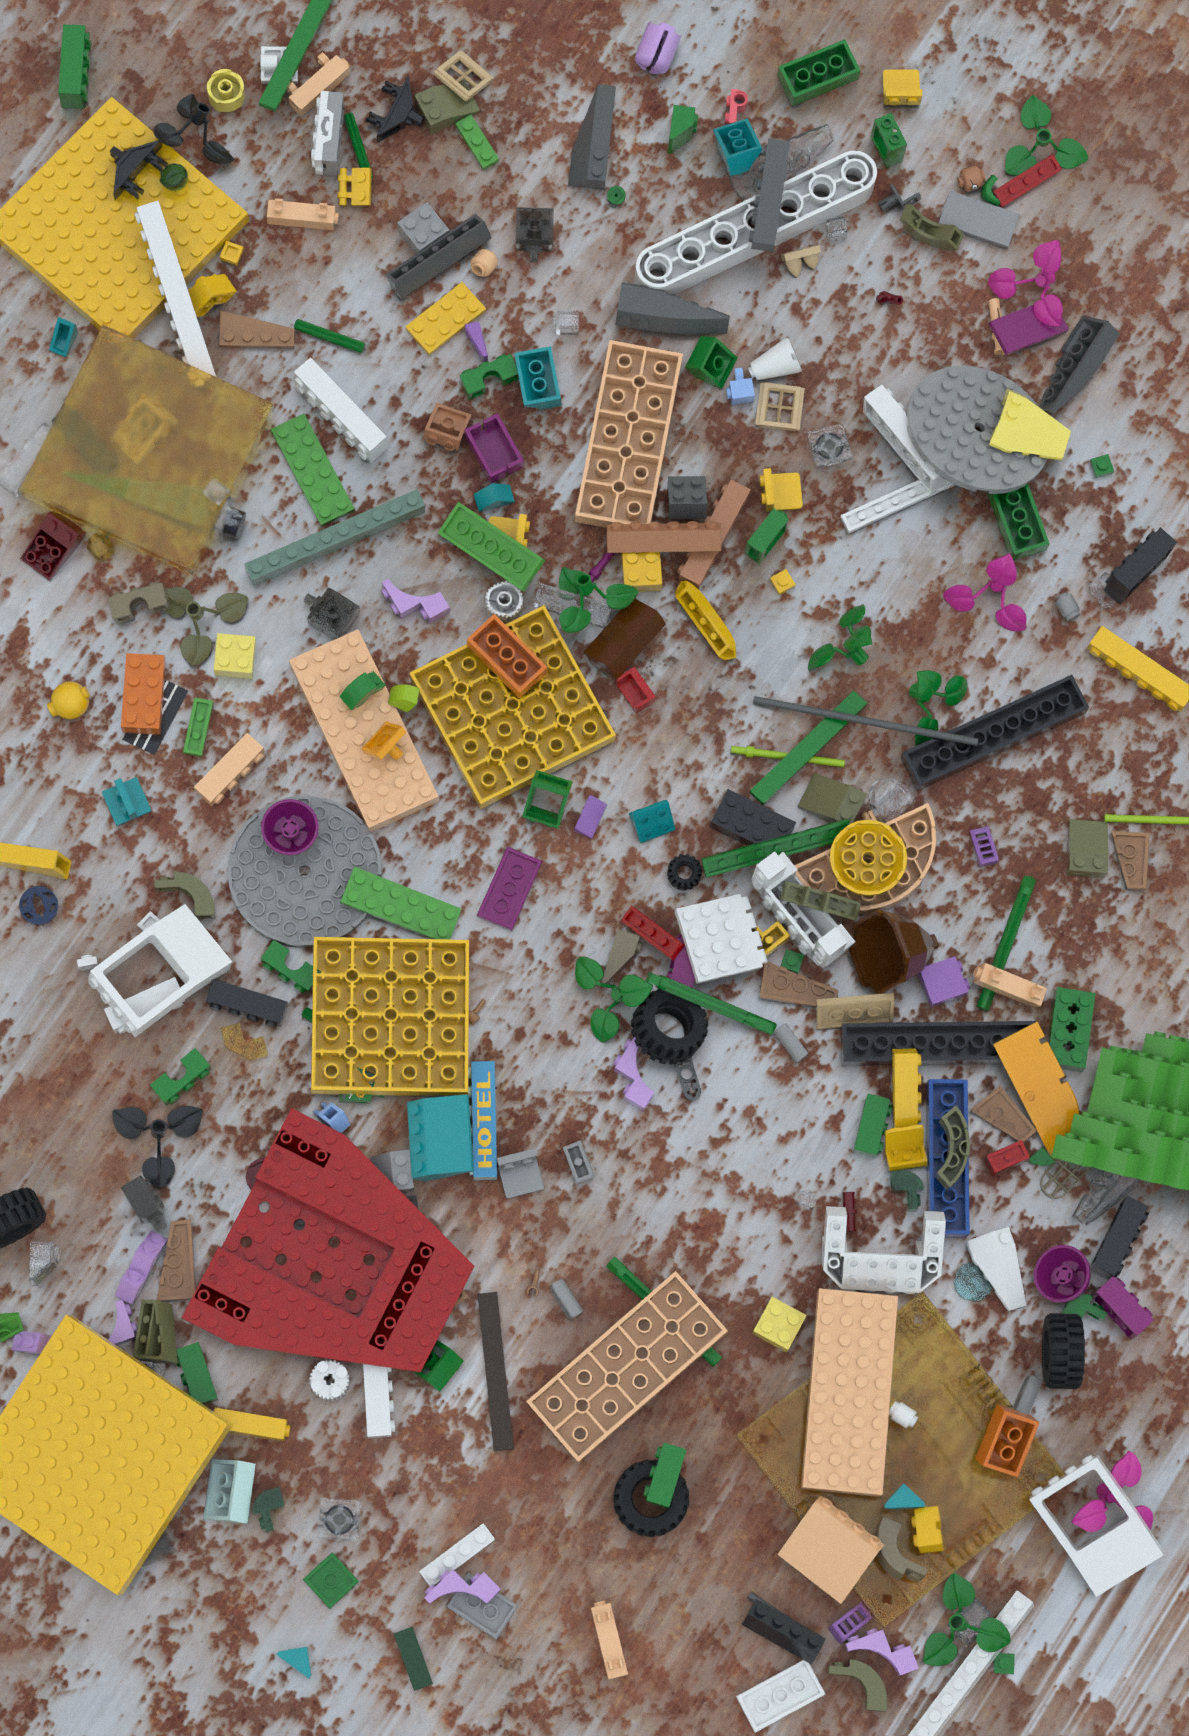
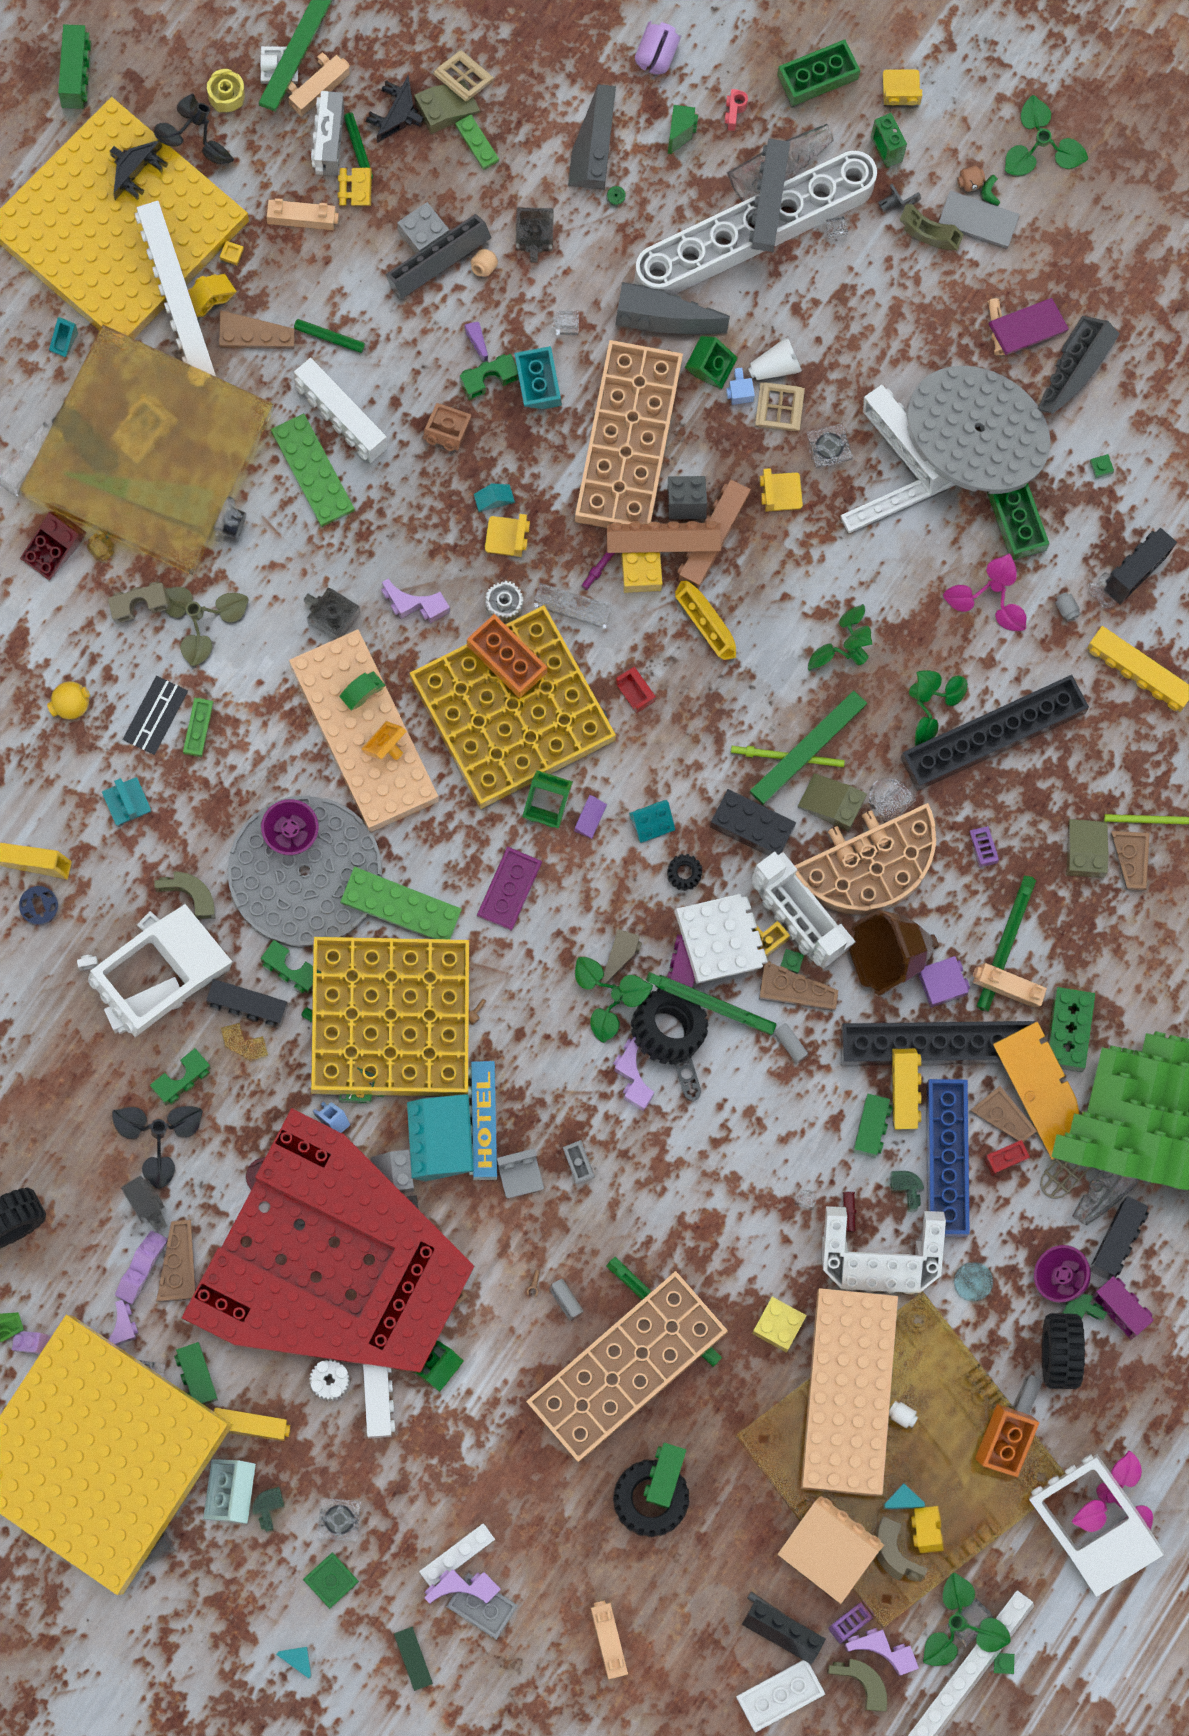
(43, 1260): clear slope -> none
(143, 693): orange brick -> none
(155, 1333): olive wedge -> none
(174, 177): clear green hair -> none
(216, 491): clear brick -> none
(229, 770): light nougat brick -> none
(235, 656): light yellow brick -> none
(335, 537): sand green brick -> none
(403, 697): lime brick -> none
(445, 318): yellow plate -> none
(491, 546): bright green plate -> none
(494, 448): magenta piece -> none
(495, 1371): dark brown tile -> none
(574, 581): green plant -> none
(624, 638): reddish brown brick -> none
(652, 932): red tile -> none
(737, 146): teal slope -> none
(757, 852): green tile -> none
(766, 535): green window -> none
(782, 582): yellow plate -> none
(794, 262): tan tile -> none
(820, 900): olive slope -> none
(854, 1009): tan tile -> none
(865, 720): dark grey piece -> none
(869, 839): yellow brick -> none
(889, 298): dark red arm -> none
(905, 1147): yellow bracket -> none
(958, 1147): olive brick -> none
(998, 1260): white wedge -> none
(1027, 180): red tile -> none
(1028, 429): light yellow wedge -> none
(1041, 1157): green tile -> none
(1047, 257): dark pink plant -> none

